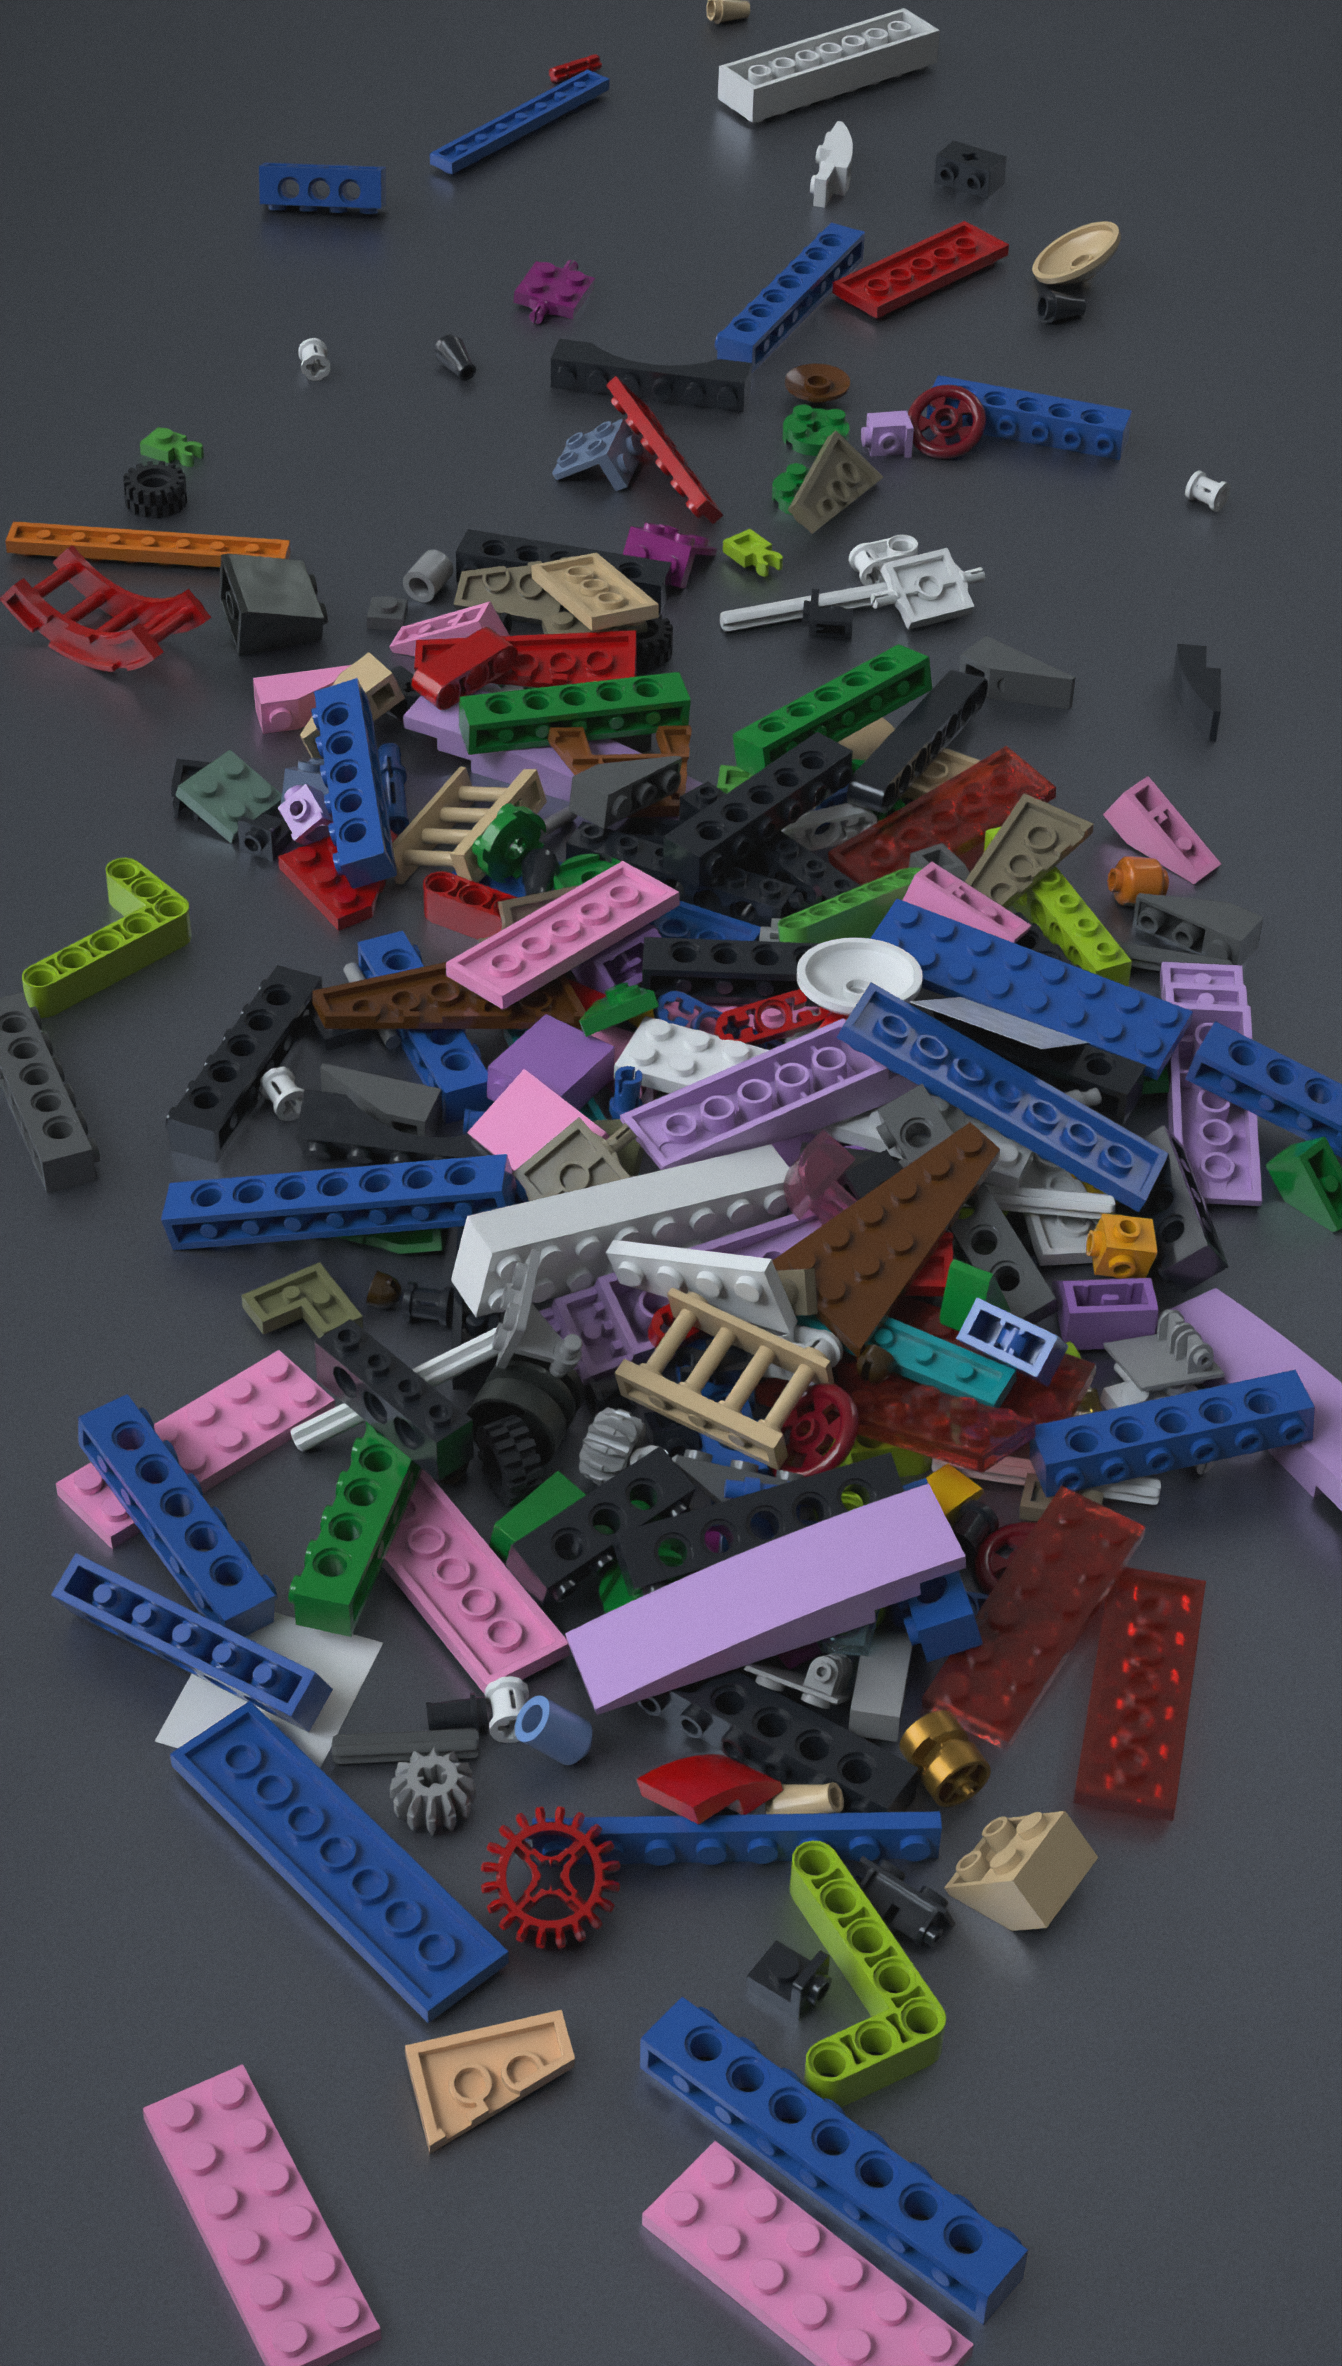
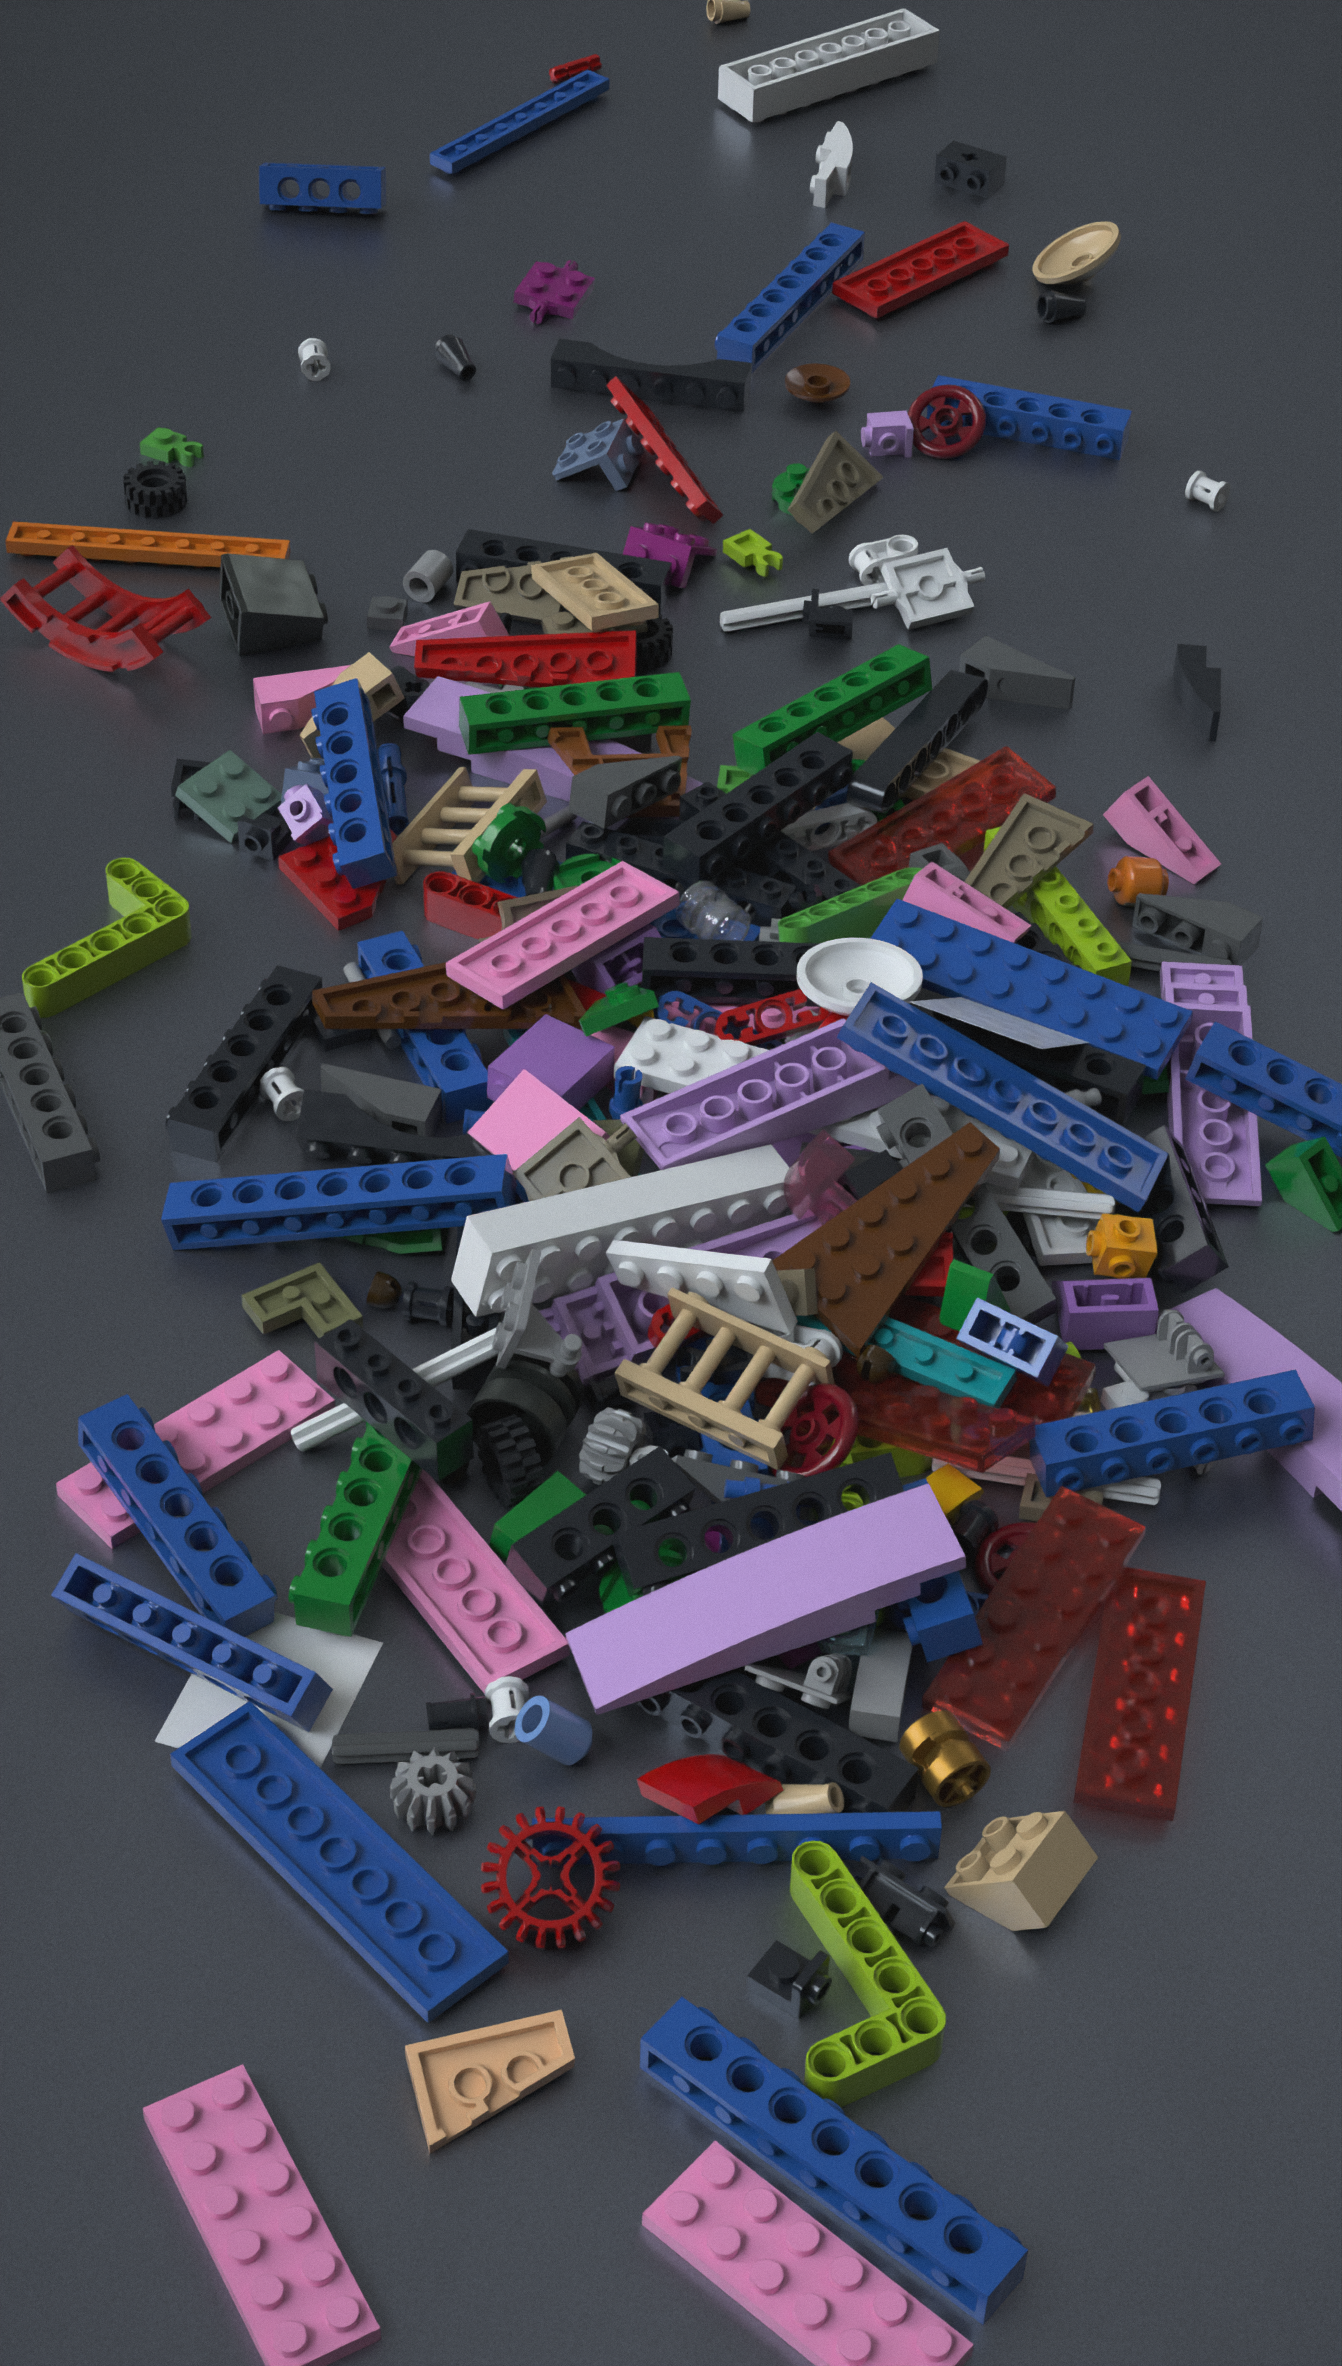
(464, 668): red beam -> none
(711, 914): none -> clear wheel
(811, 426): green plate -> none

